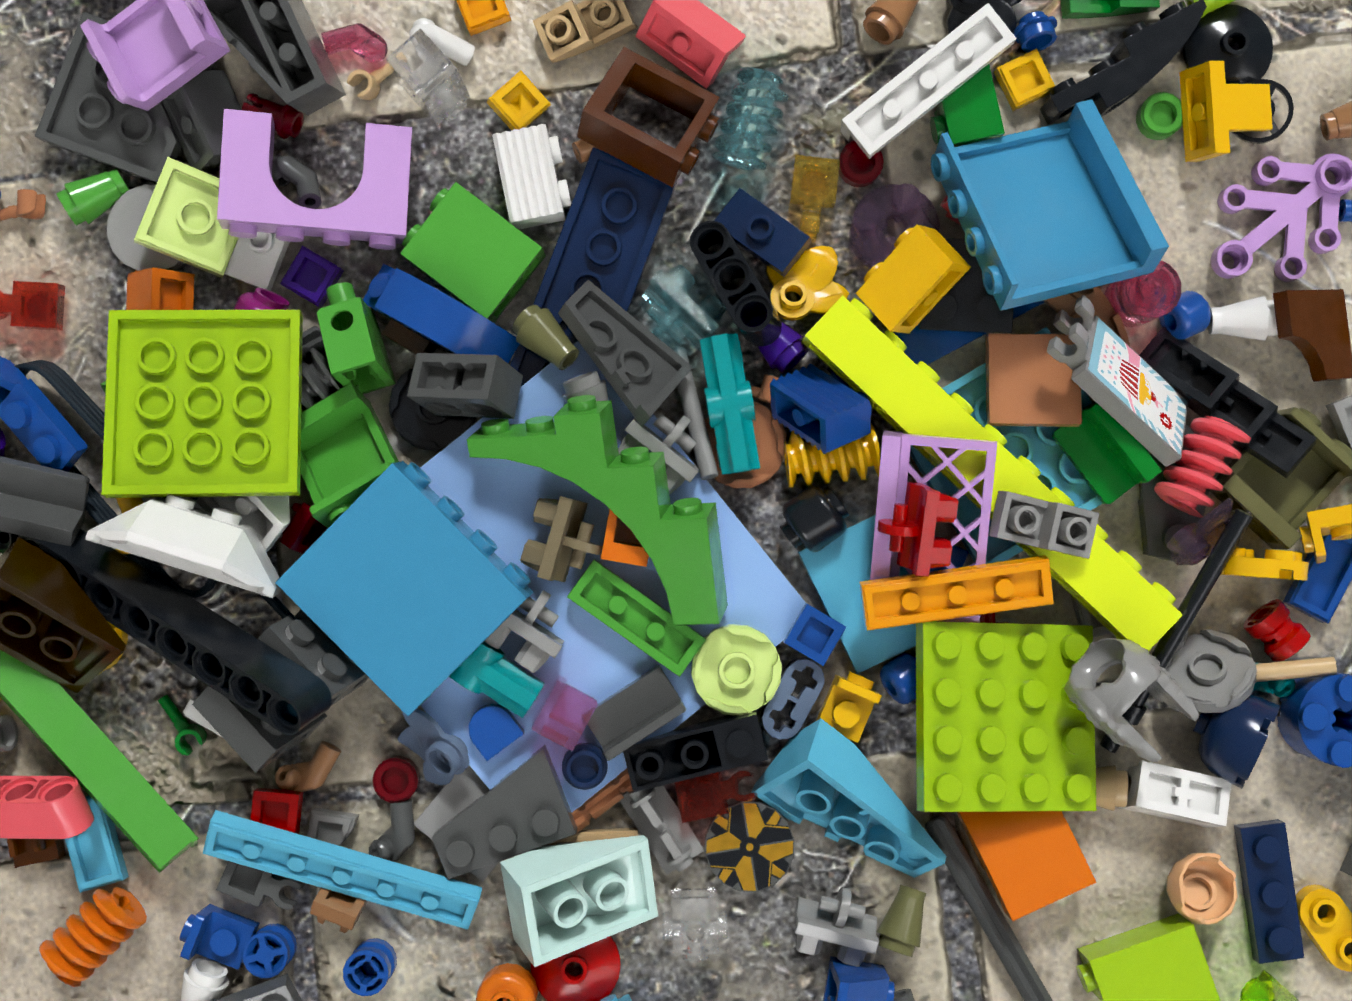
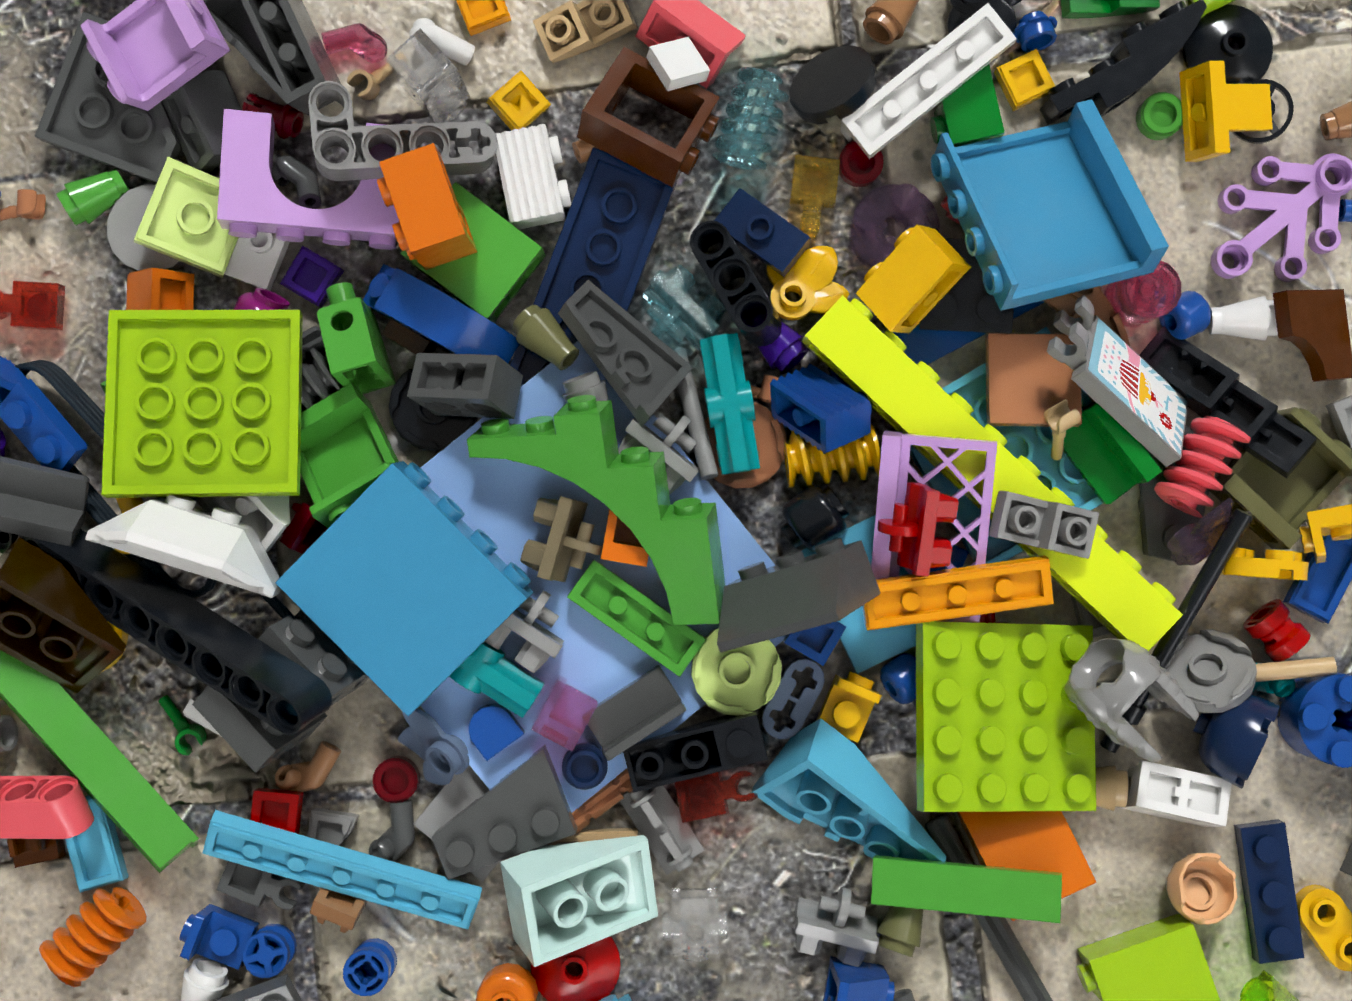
(402, 138): none -> light grey beam
(429, 216): none -> orange brick
(678, 63): none -> white tile
(749, 846): tile -> none
(795, 594): none -> dark grey slope
(833, 84): none -> black tile
(967, 888): none -> bright green tile
(1059, 420): none -> tan hand

